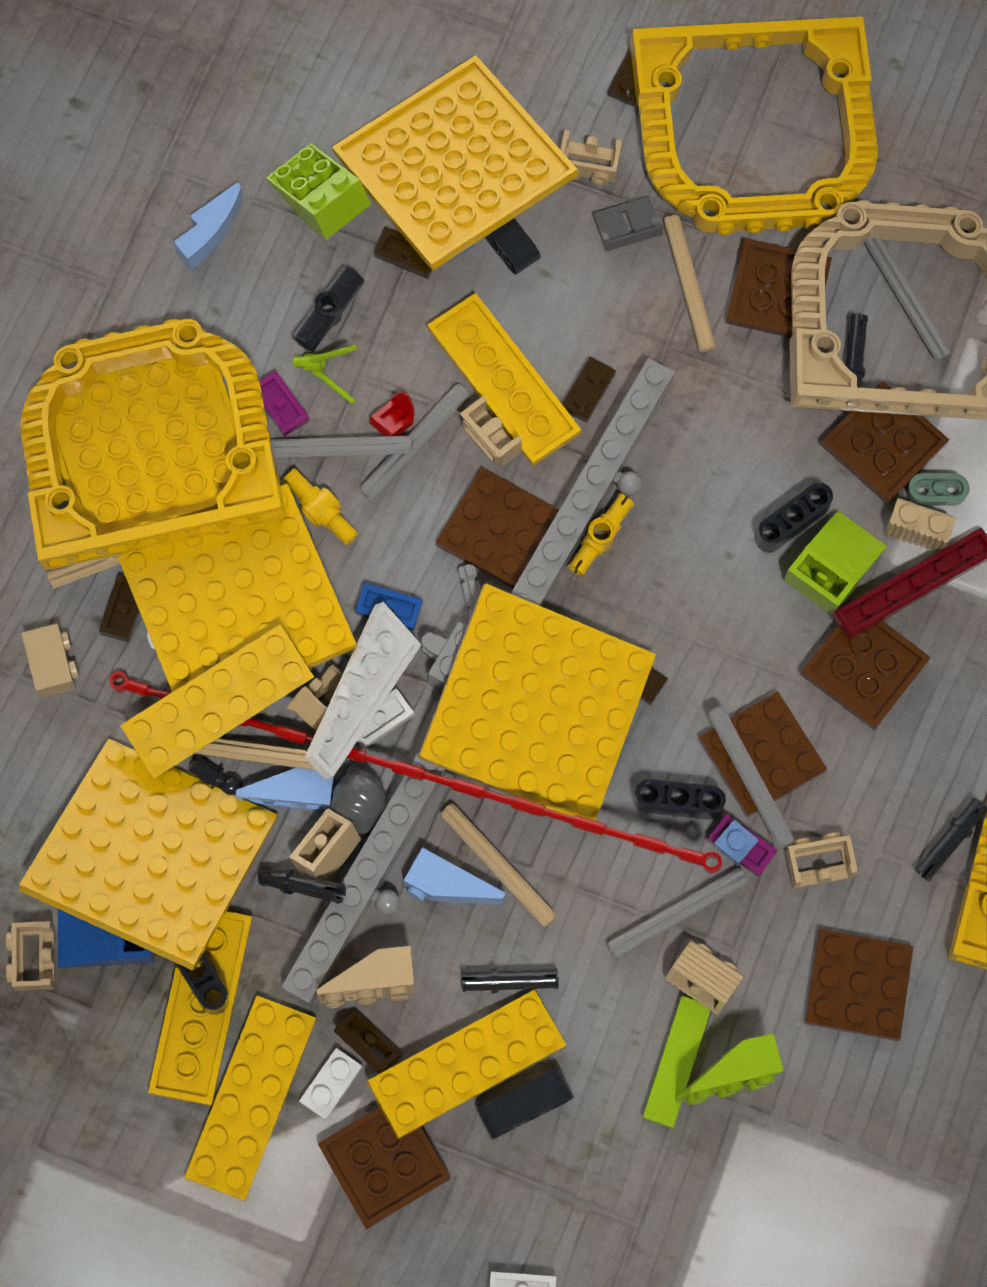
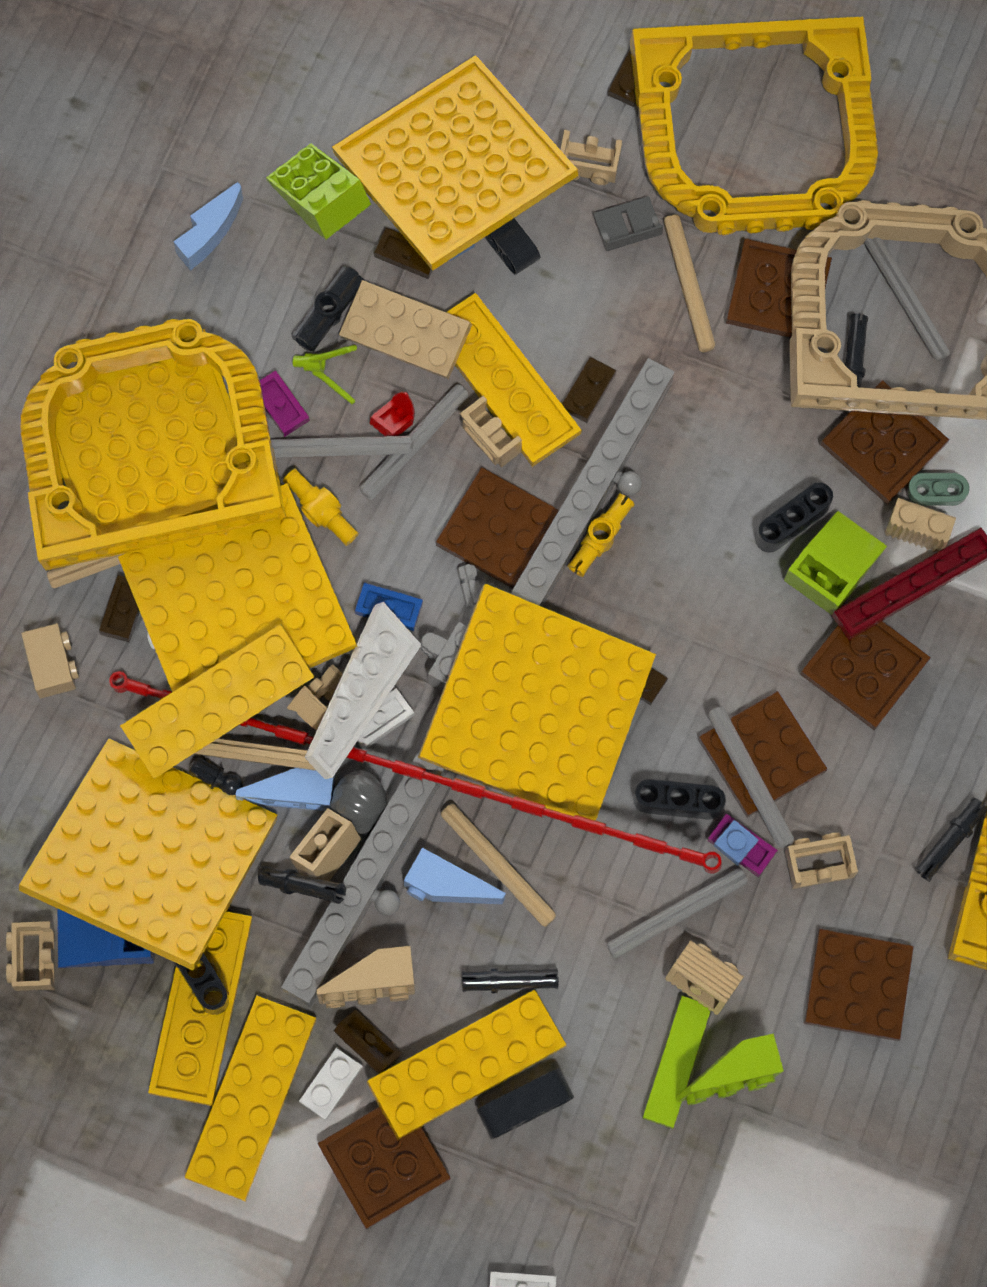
(405, 329): none -> tan plate

